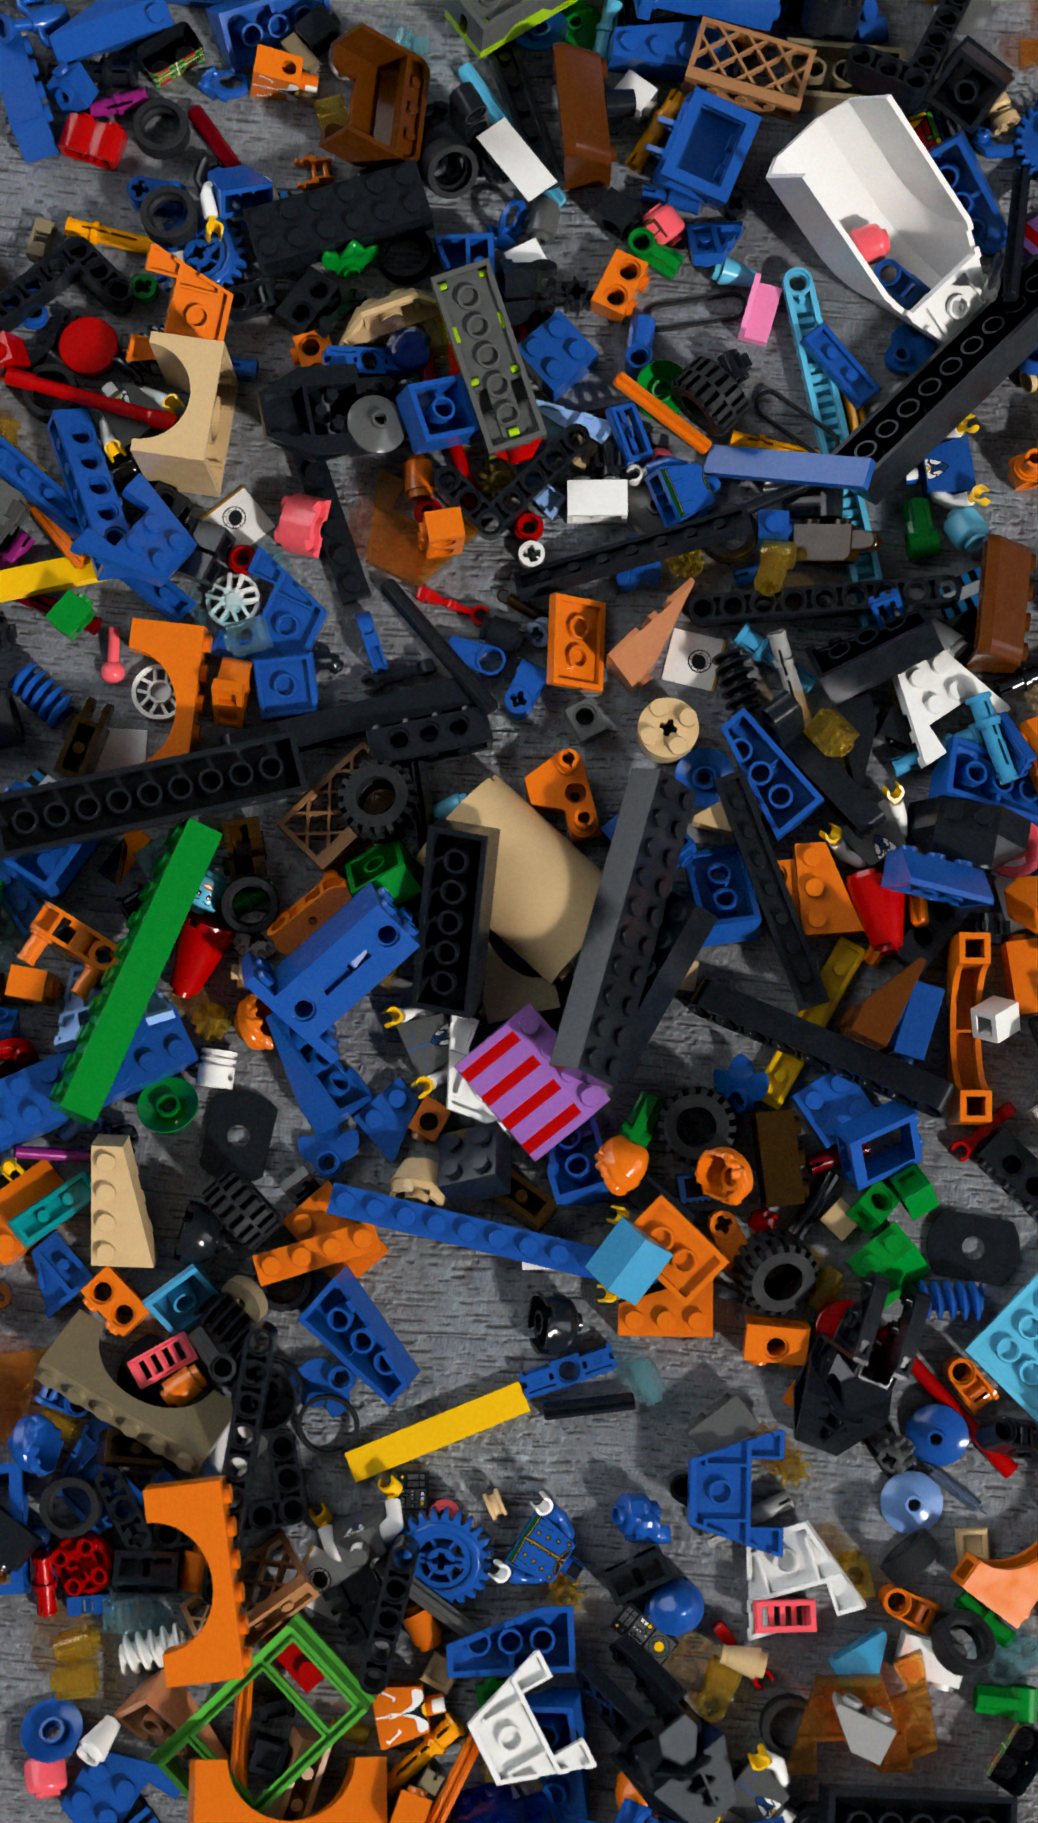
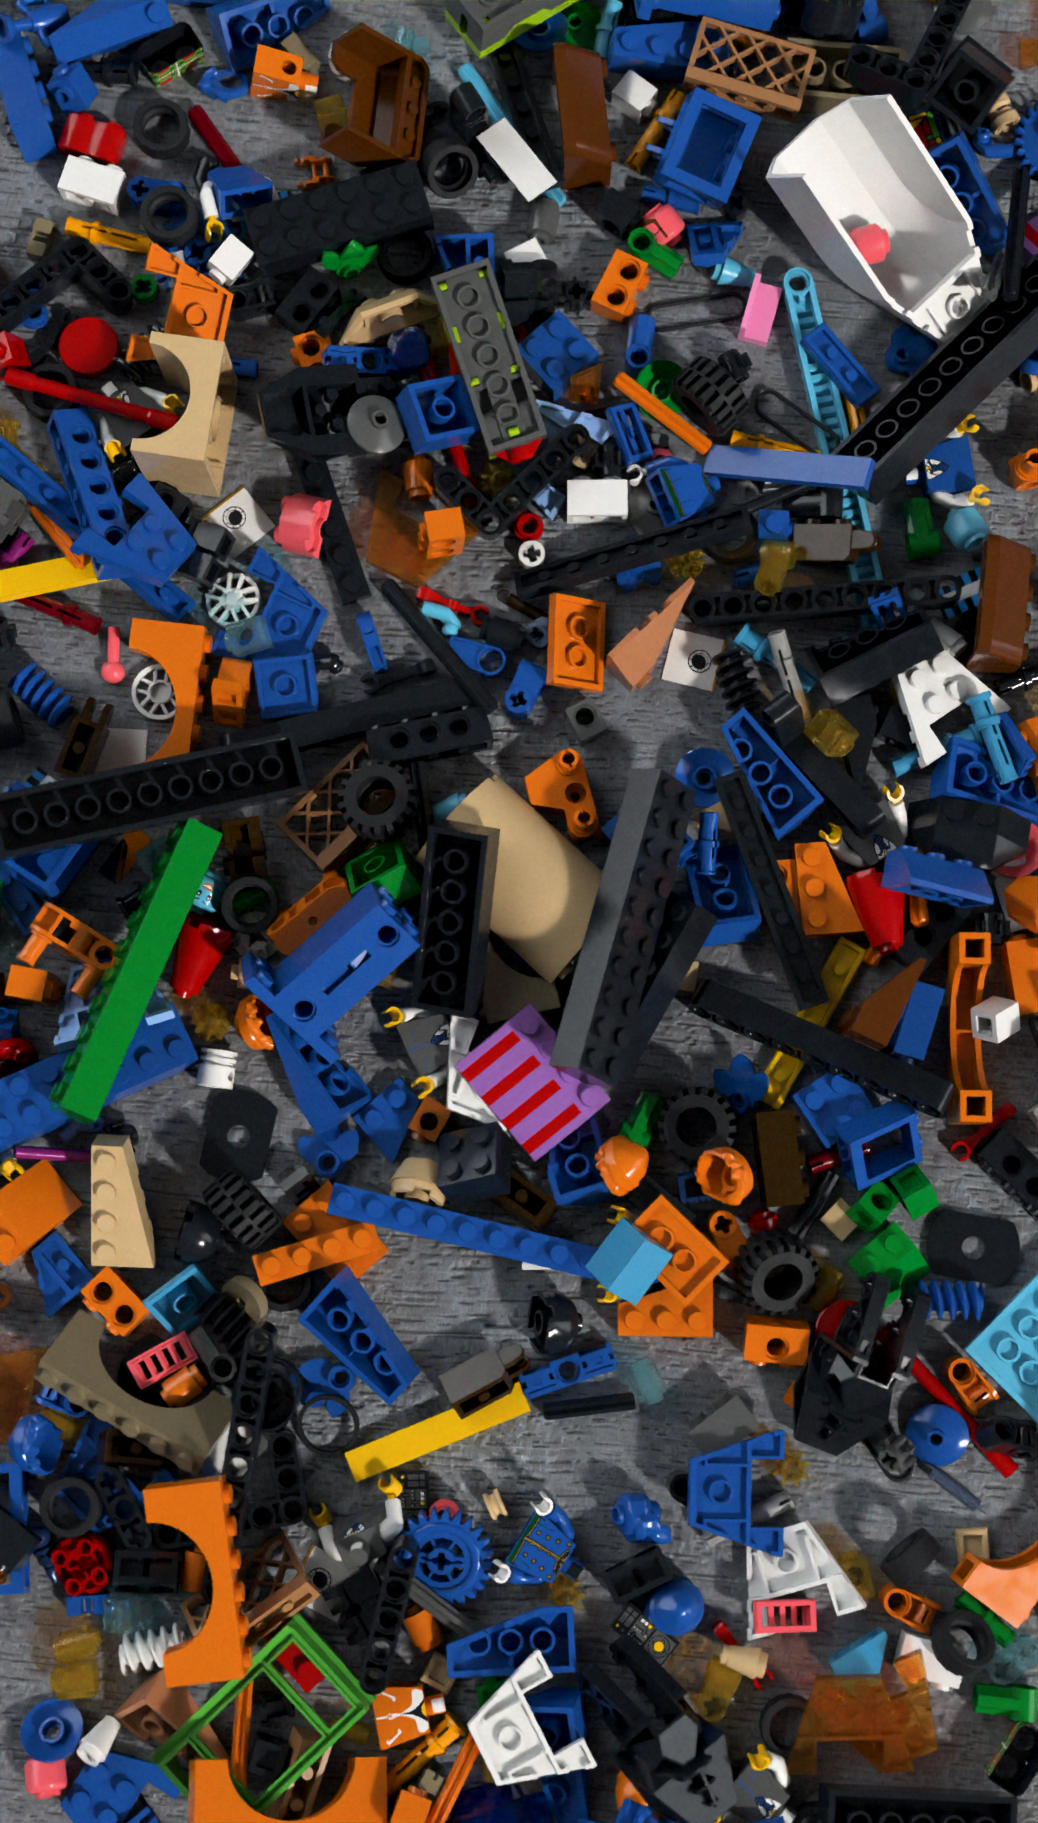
(44, 1583): red pin -> none
(52, 1210): teal tile -> none
(71, 614): green brick -> none
(93, 184): none -> white brick
(98, 107): magenta pin -> none
(163, 1095): green dish -> none
(229, 261): none -> white brick
(238, 552): red plate -> none
(318, 29): black brick -> none
(422, 505): red plate -> none
(445, 615): none -> medium azure arm
(483, 1378): none -> dark brown hinge
(508, 235): blue piece -> none
(586, 385): none -> clear orange slope
(619, 106): black piece -> none
(655, 718): tan brick -> none
(707, 843): none -> blue pin
(865, 1729): light grey slope -> none
(902, 1489): medium blue dish -> none
(905, 287): blue piece -> none

